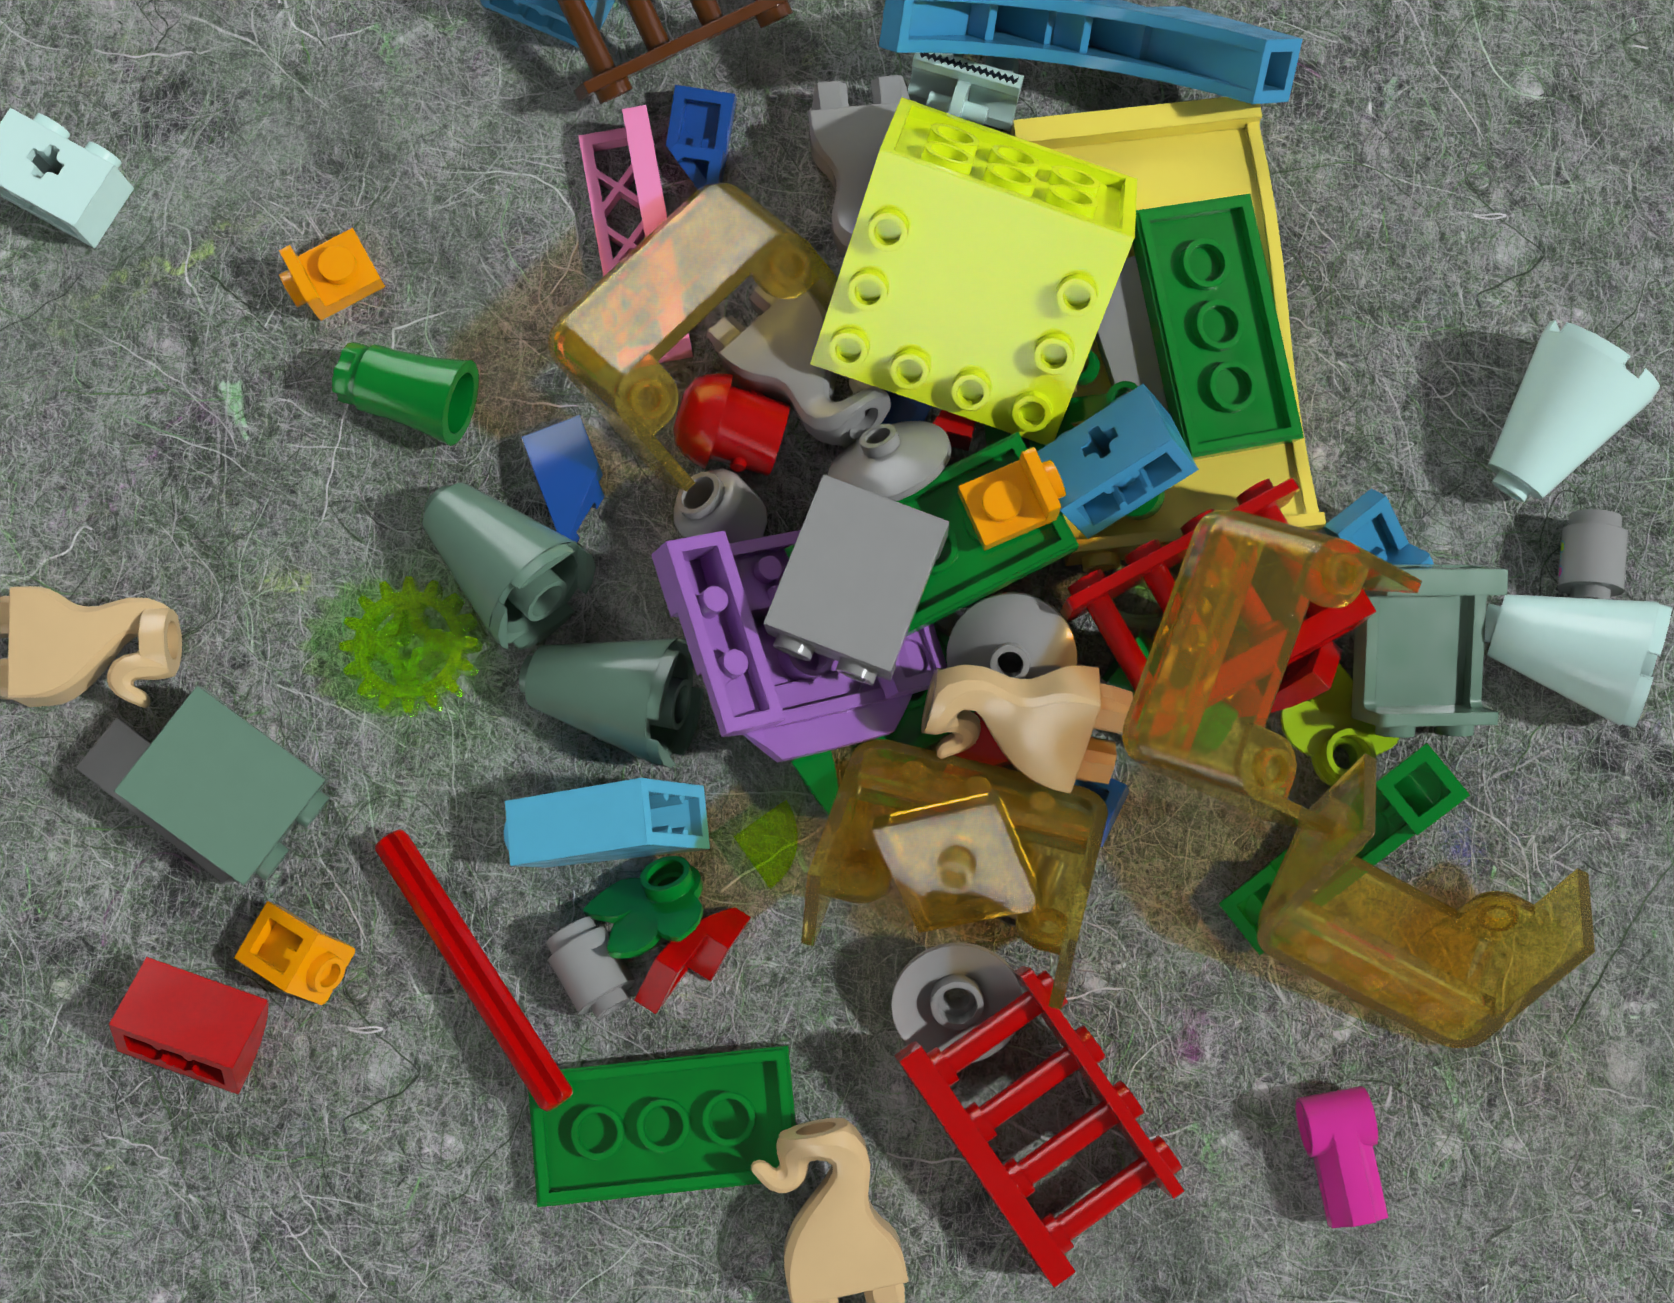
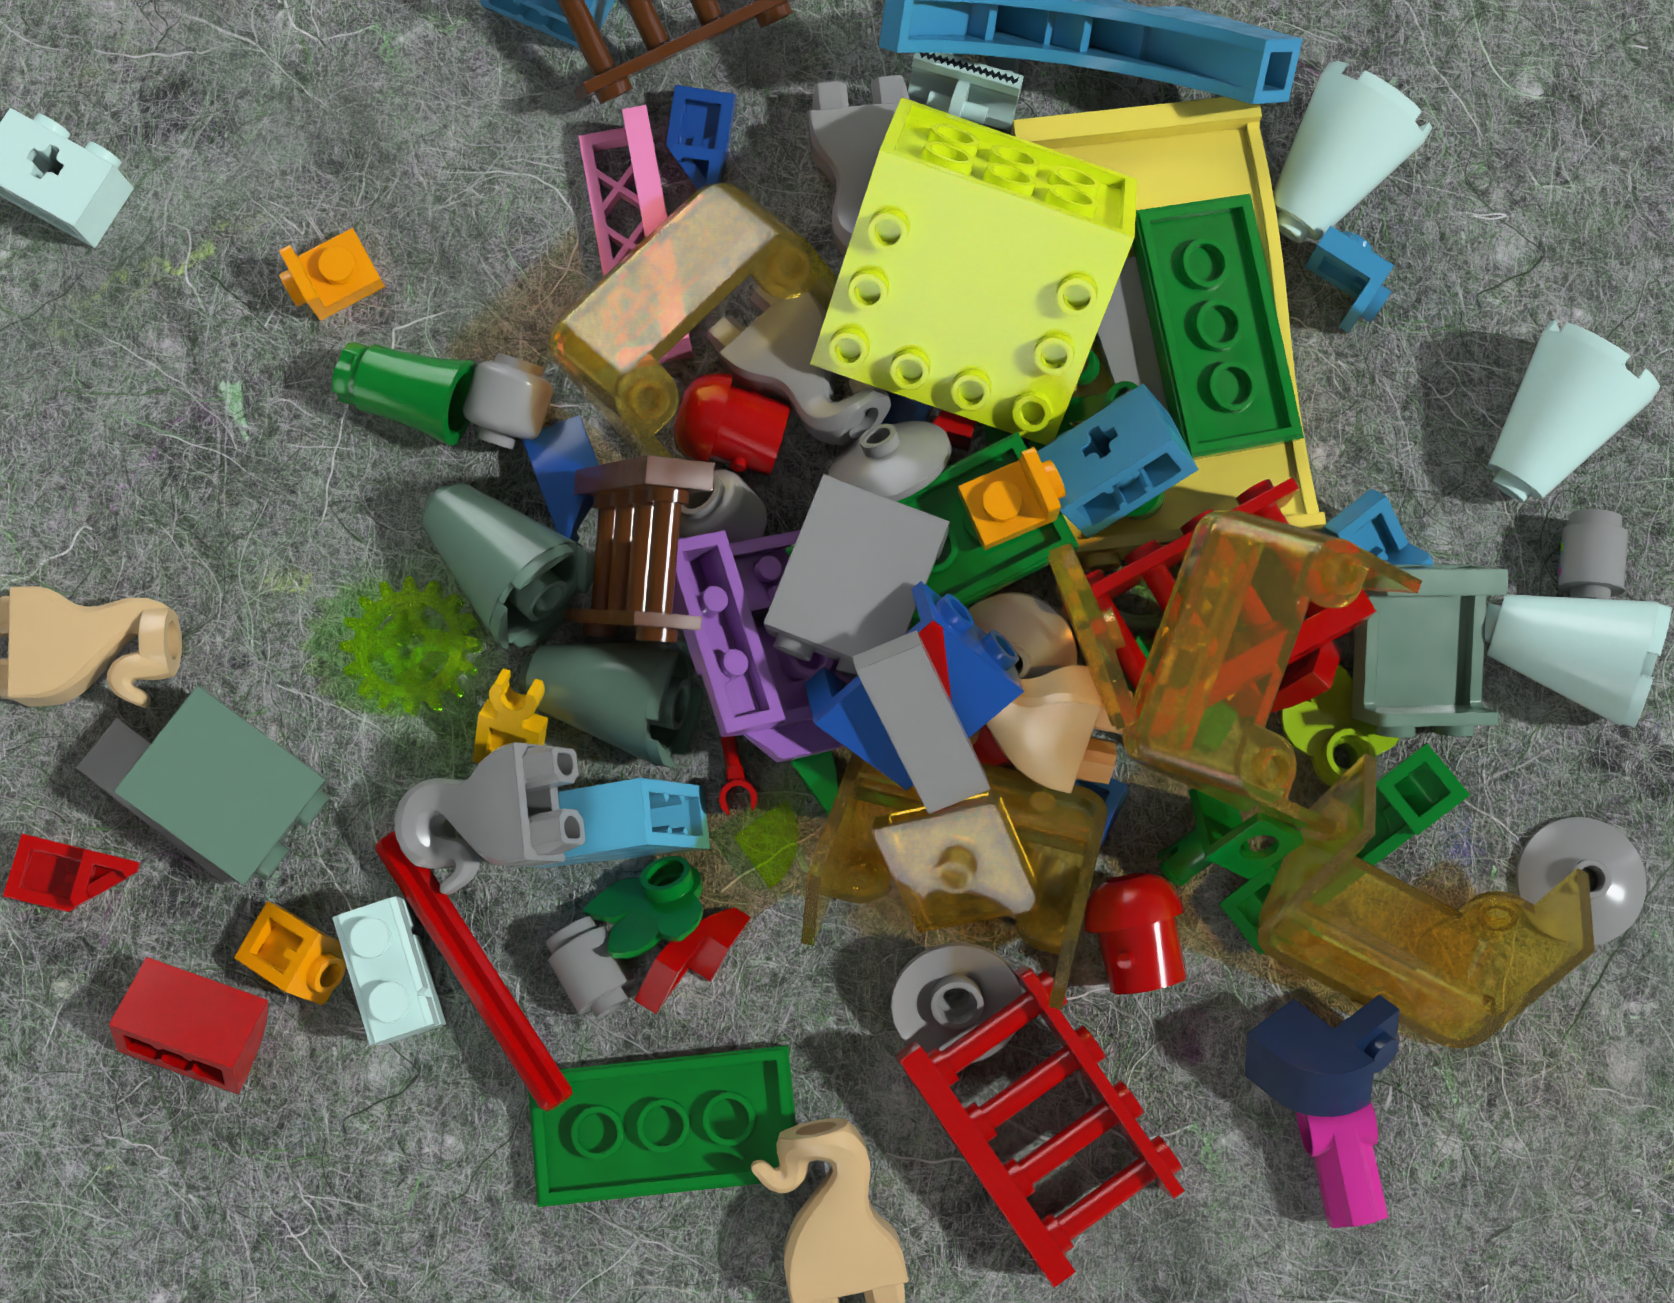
(63, 874): none -> red slope
(389, 971): none -> light aqua brick
(502, 811): none -> light grey hips
(507, 400): none -> light grey head
(509, 717): none -> yellow plate
(638, 544): none -> reddish brown fence
(734, 773): none -> red hand
(921, 721): none -> light grey tile
(972, 667): none -> blue panel
(1096, 635): none -> clear yellow plate
(1137, 932): none -> red piece
(1223, 840): none -> green bracket
(1320, 1067): none -> dark blue brick
(1343, 150): none -> light aqua cone
(1354, 268): none -> dark azure bracket
(1592, 844): none -> light grey dish

